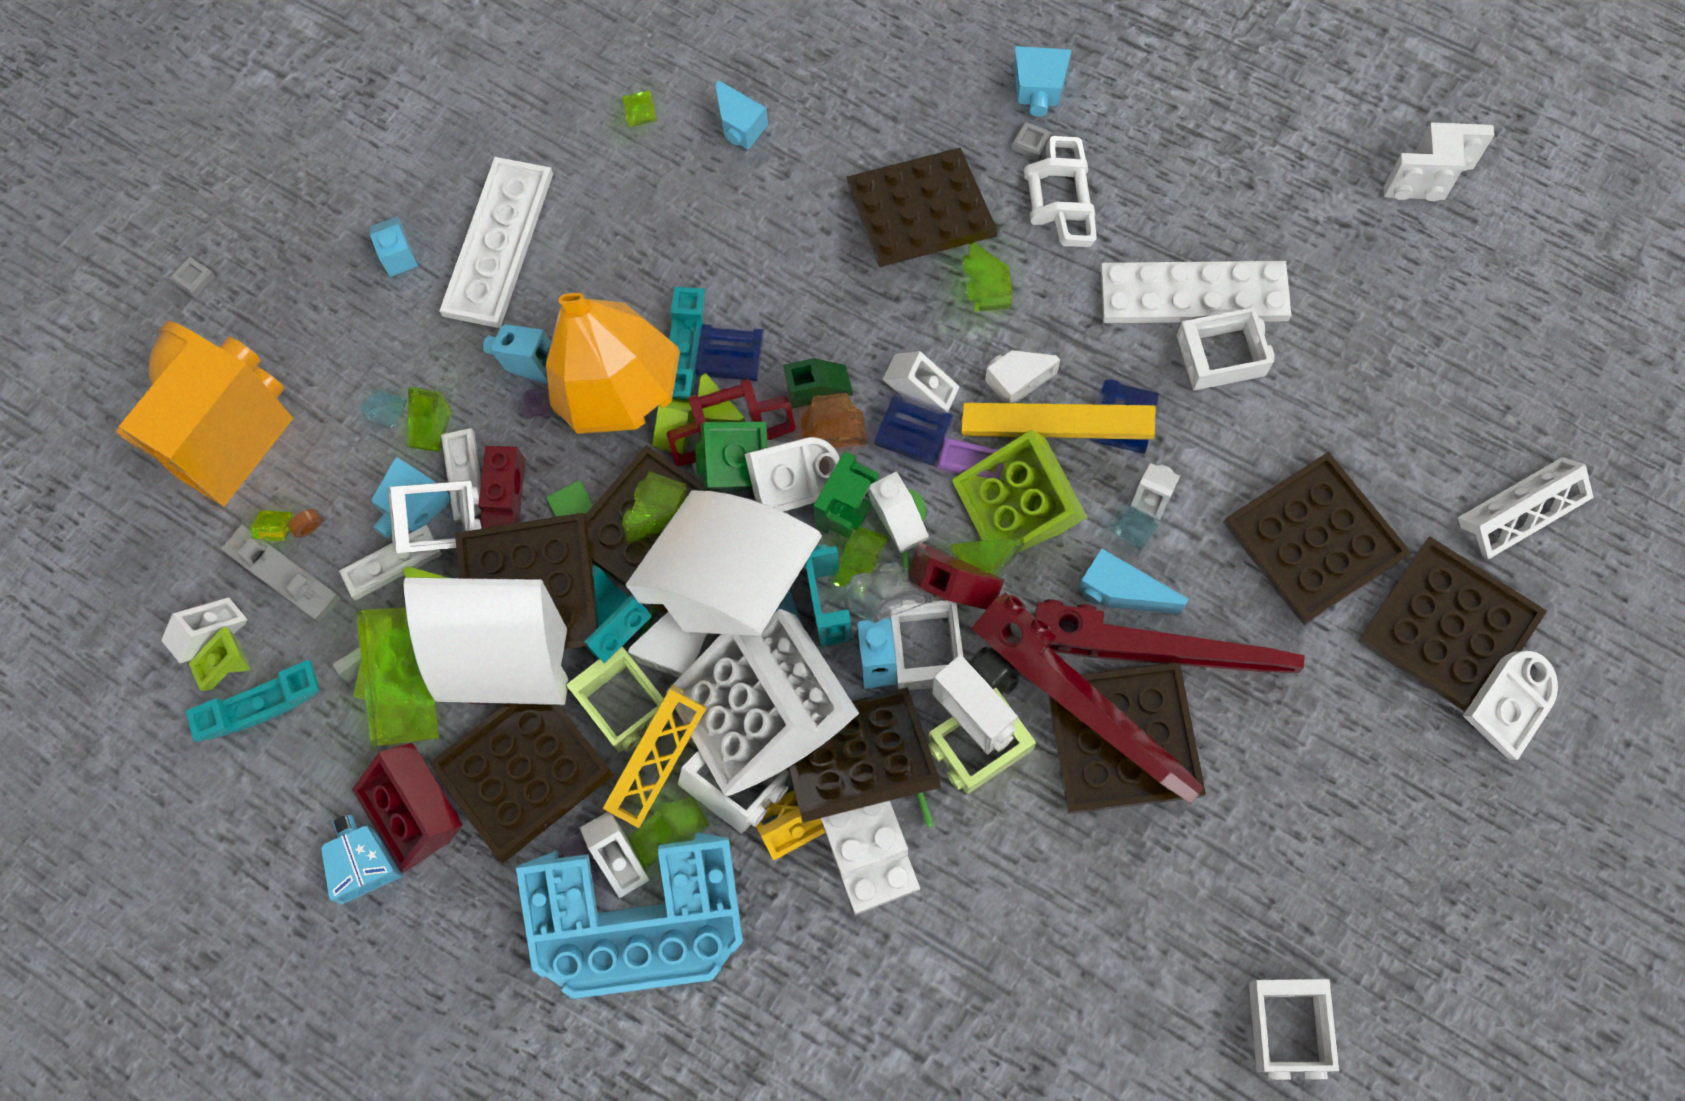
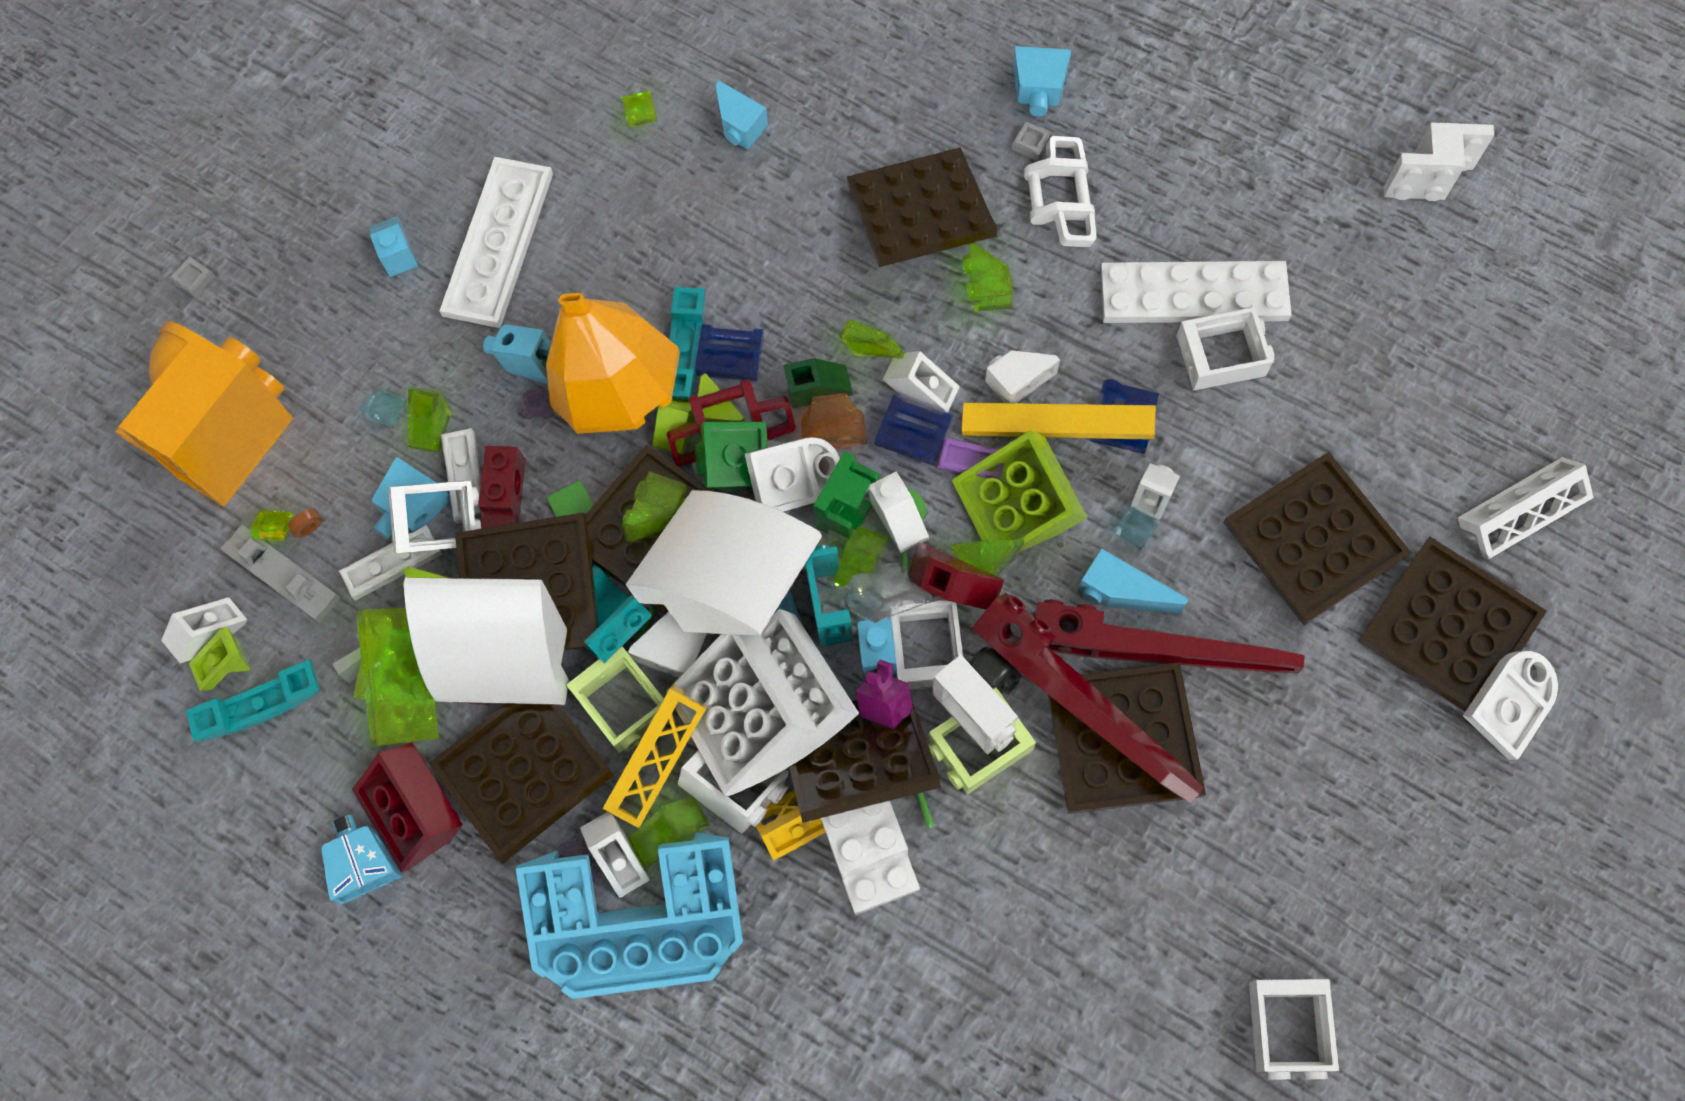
(869, 341): none -> clear neon green slope
(884, 697): none -> magenta brick

